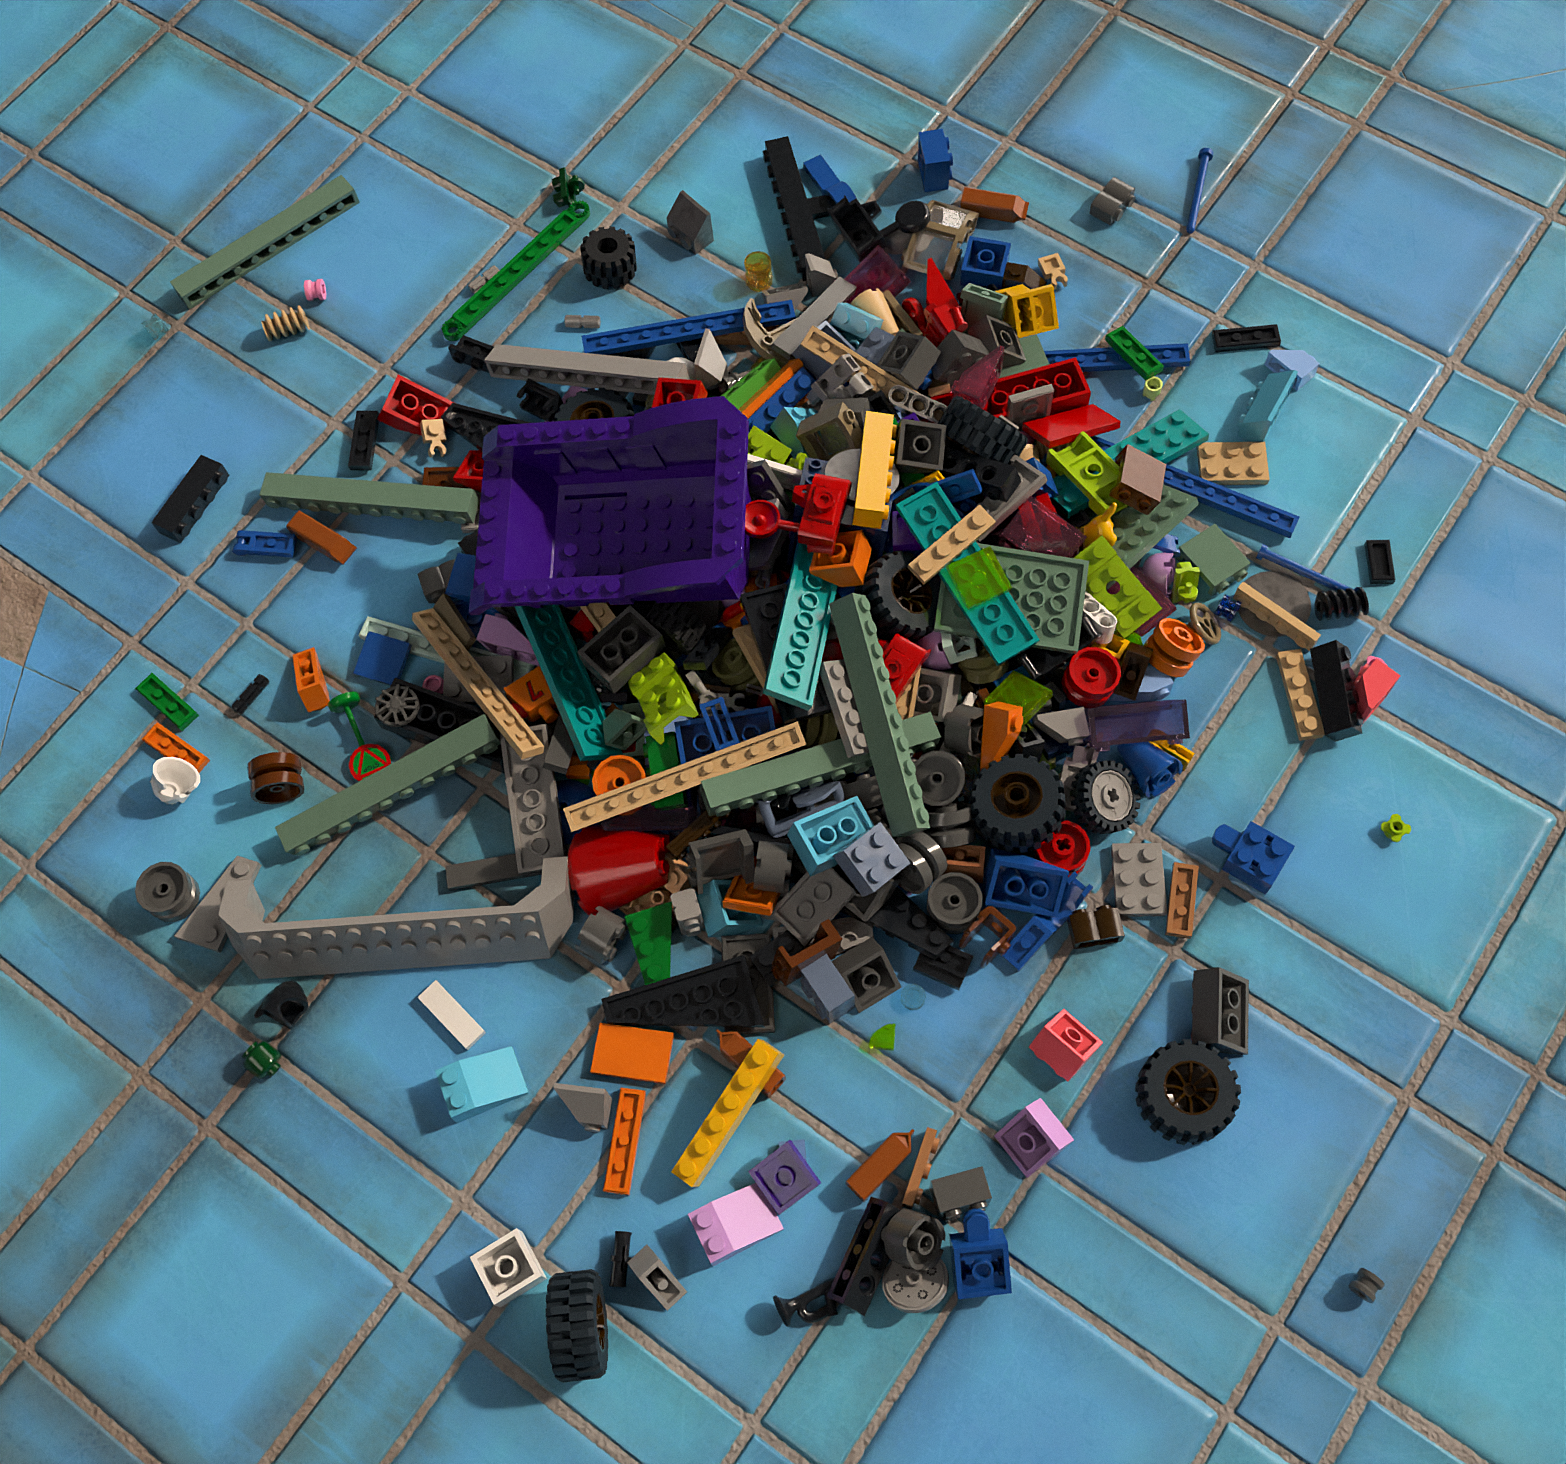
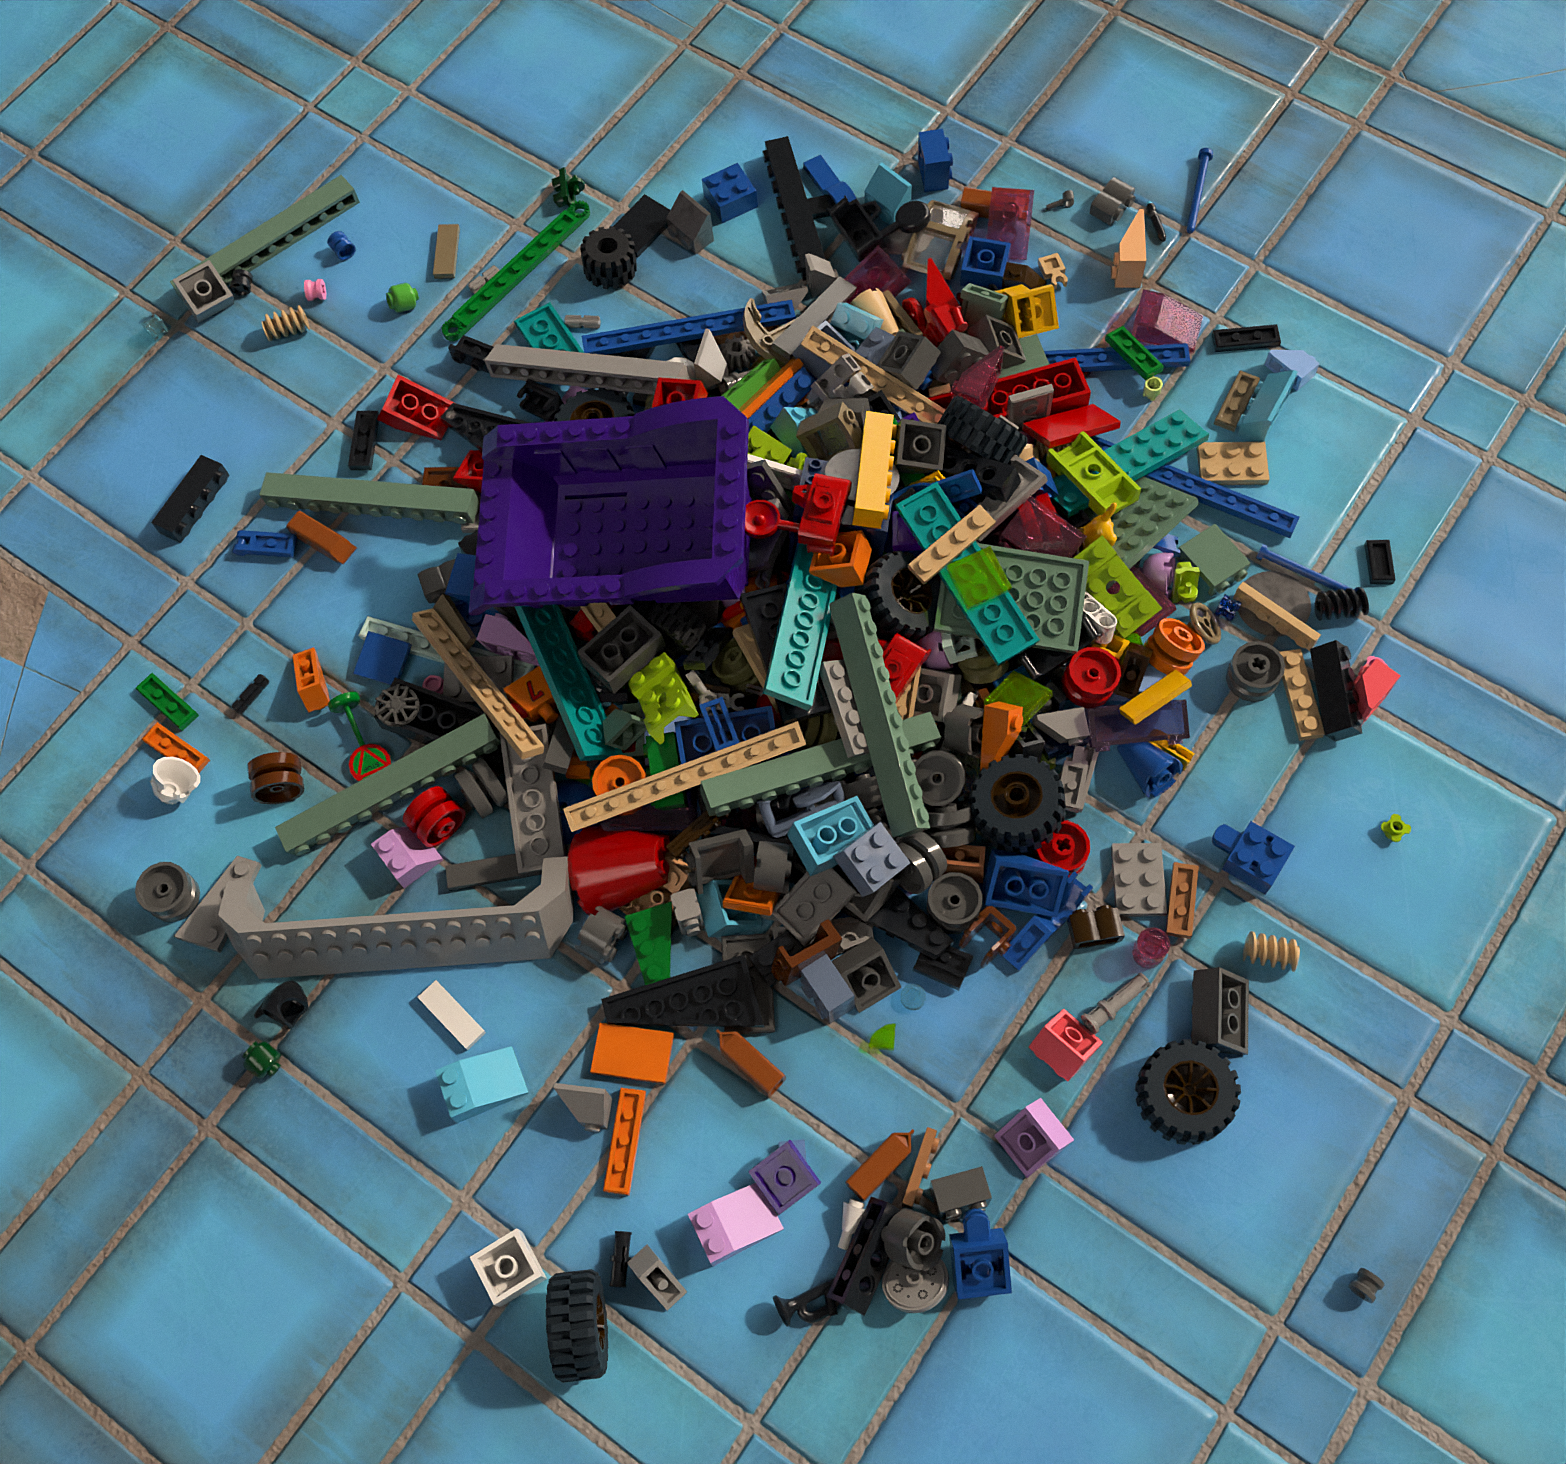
(203, 291): none -> light grey slope
(241, 282): none -> black wheel
(341, 245): none -> blue wheel
(402, 297): none -> bright green head
(405, 855): none -> lavender slope
(434, 433): tan plate -> none
(434, 816): none -> red wheel
(446, 251): none -> dark tan tile
(482, 788): none -> dark grey wheel
(546, 330): none -> teal tile
(644, 222): none -> black tile
(727, 1113): yellow brick -> none
(729, 193): none -> blue brick
(738, 353): none -> light grey gear
(758, 271): clear yellow wheel -> none
(850, 1219): none -> white cone
(888, 191): none -> medium azure slope
(909, 398): light grey beam -> none
(1011, 219): none -> clear pink slope
(1067, 201): none -> dark grey hand
(1105, 797): wheel -> none
(1108, 1008): none -> light grey pin
(1131, 255): none -> light nougat slope
(1138, 480): panel -> none
(1151, 210): none -> black piece
(1151, 947): none -> clear pink wheel
(1155, 697): none -> yellow tile
(1165, 321): none -> clear pink slope
(1236, 401): none -> dark tan tile
(1255, 671): none -> dark grey wheel
(1271, 950): none -> tan piece

